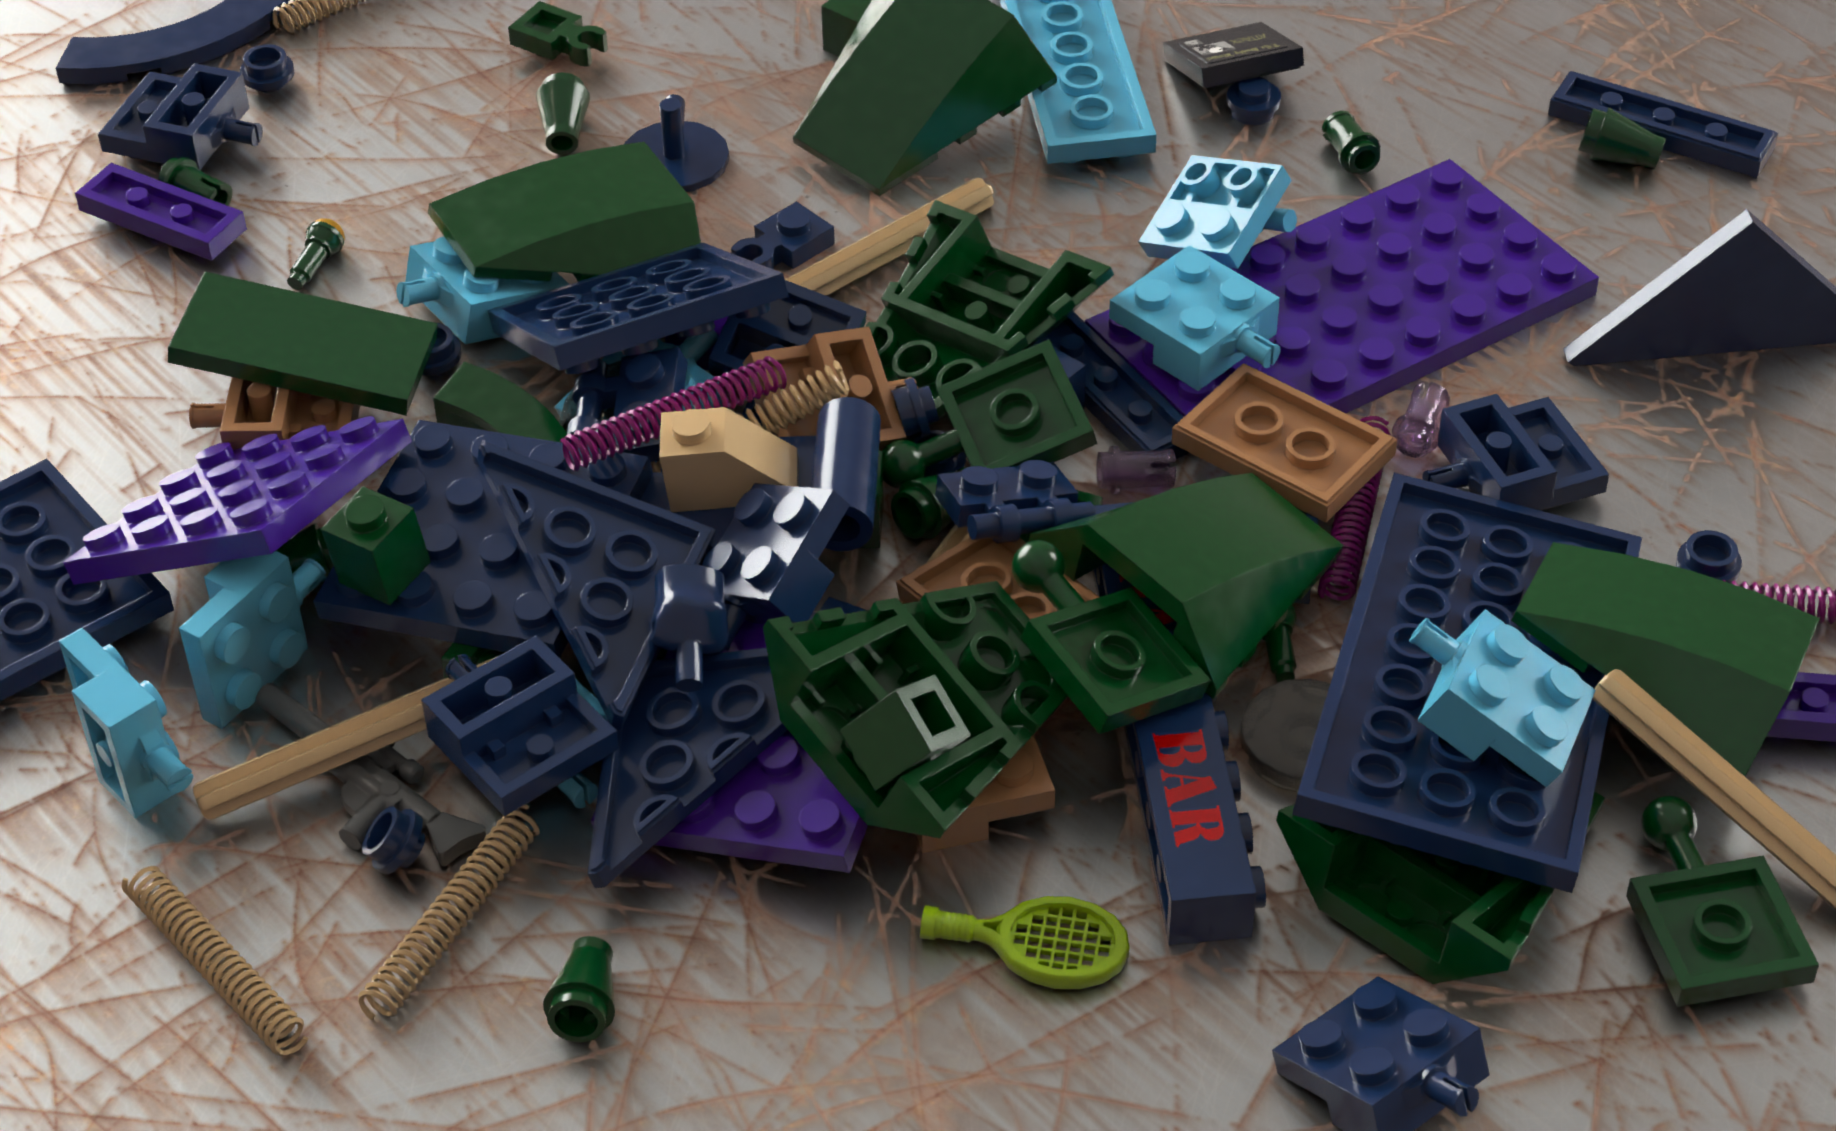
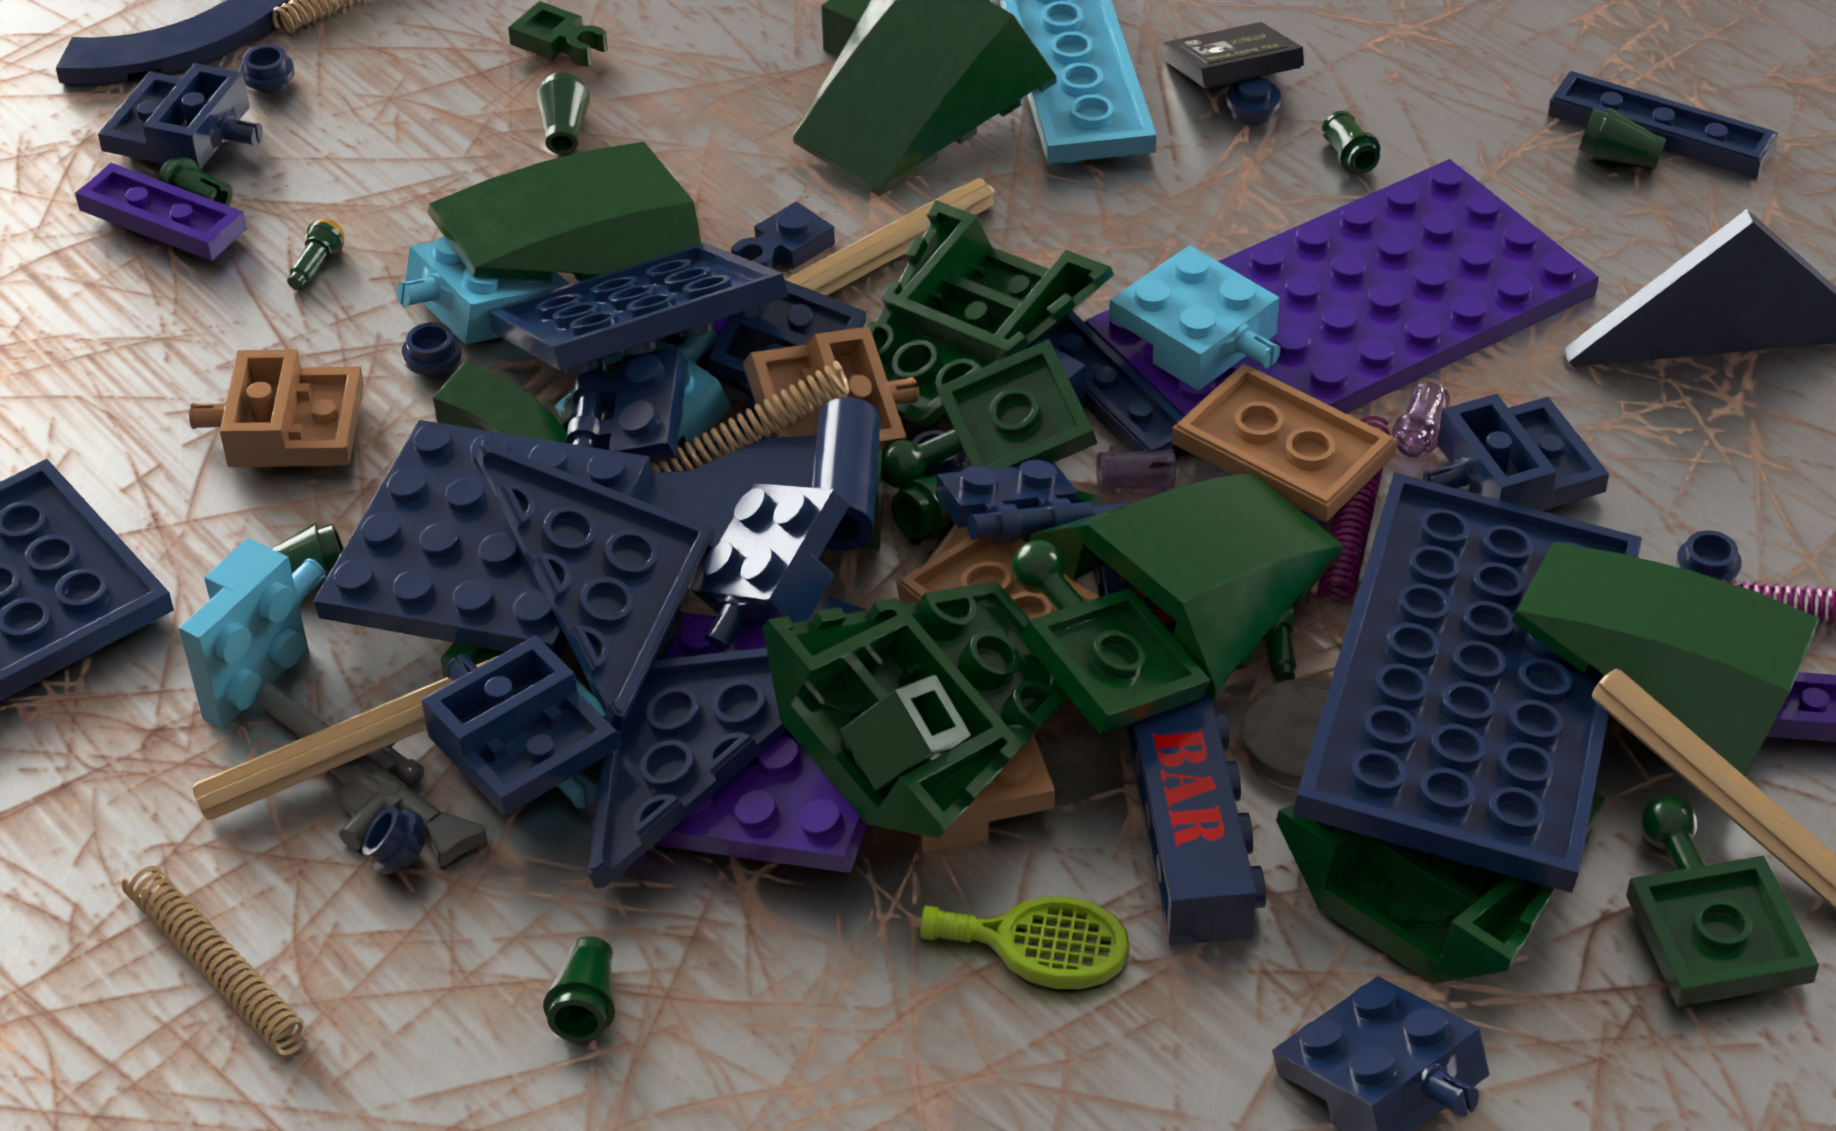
(123, 726): medium azure plate -> none
(238, 500): dark purple plate -> none
(303, 343): dark green tile -> none
(376, 545): dark green brick -> none
(416, 932): tan piece -> none
(637, 417): magenta piece -> none
(687, 149): dark blue shield -> none
(689, 618): dark blue piece -> none
(718, 456): tan slope -> none
(915, 408): dark blue plate -> none
(1219, 209): medium azure plate -> none
(1503, 696): medium azure plate -> none

